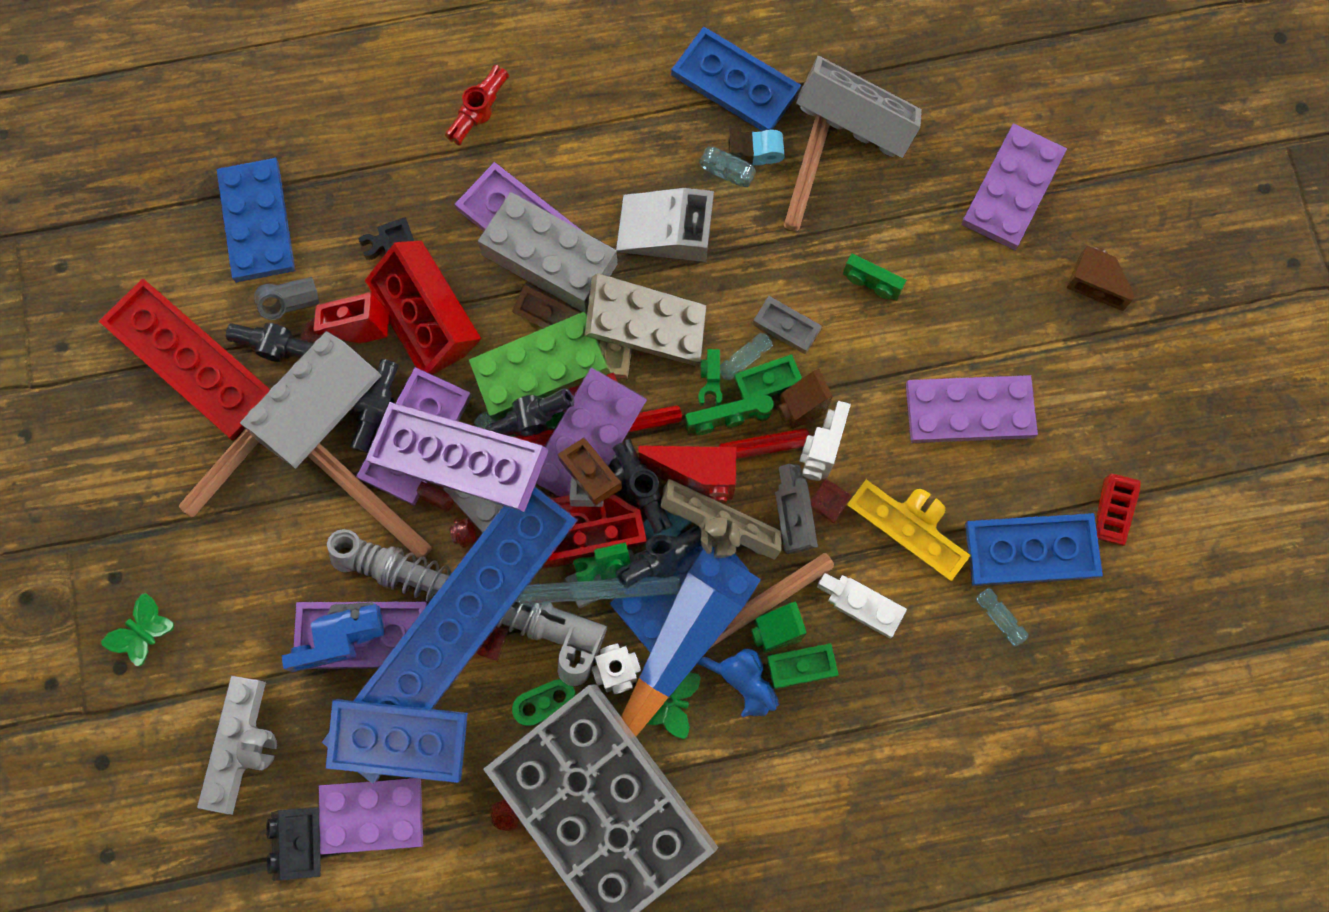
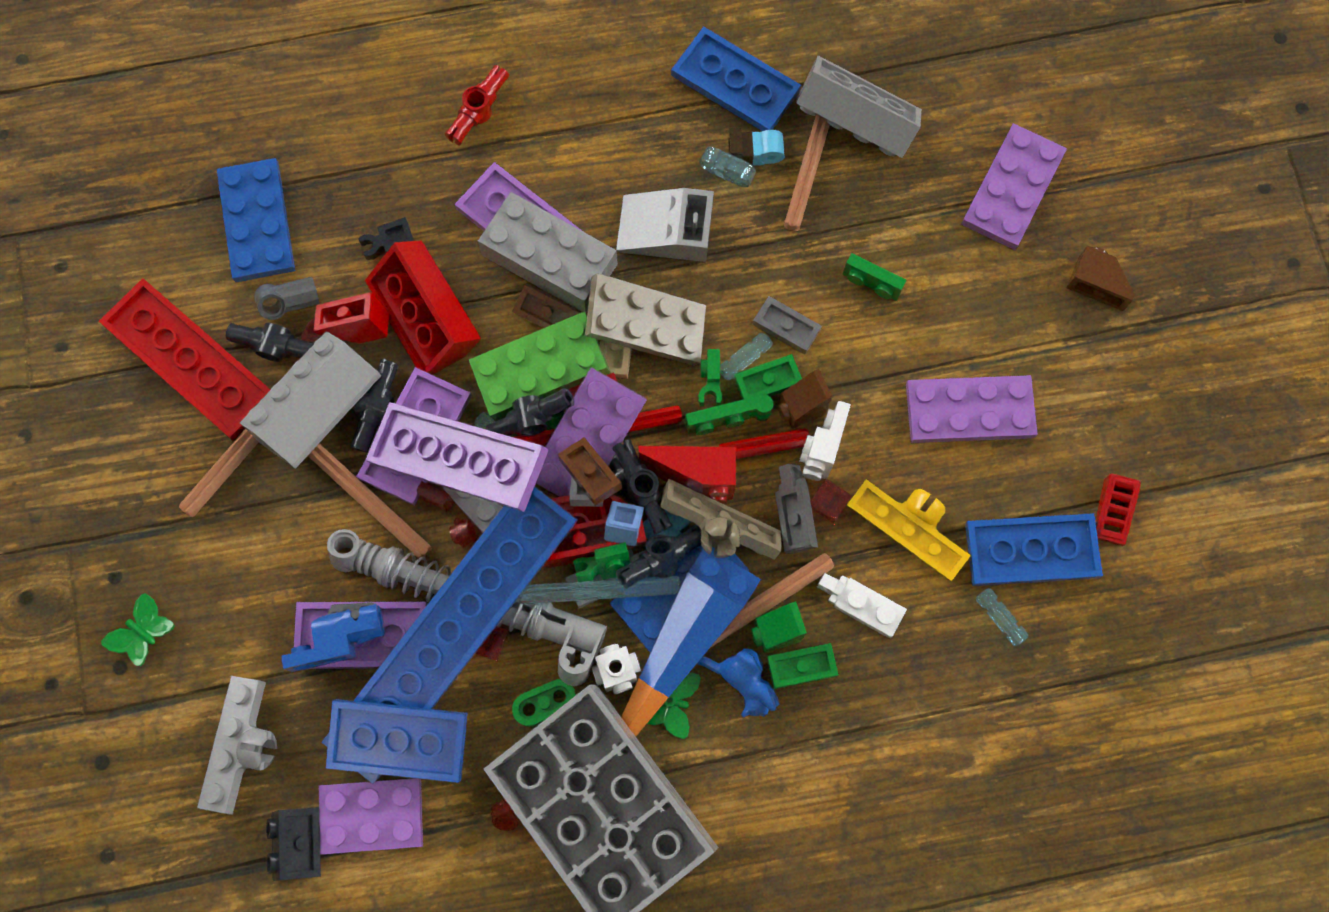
(623, 523): none -> medium blue slope

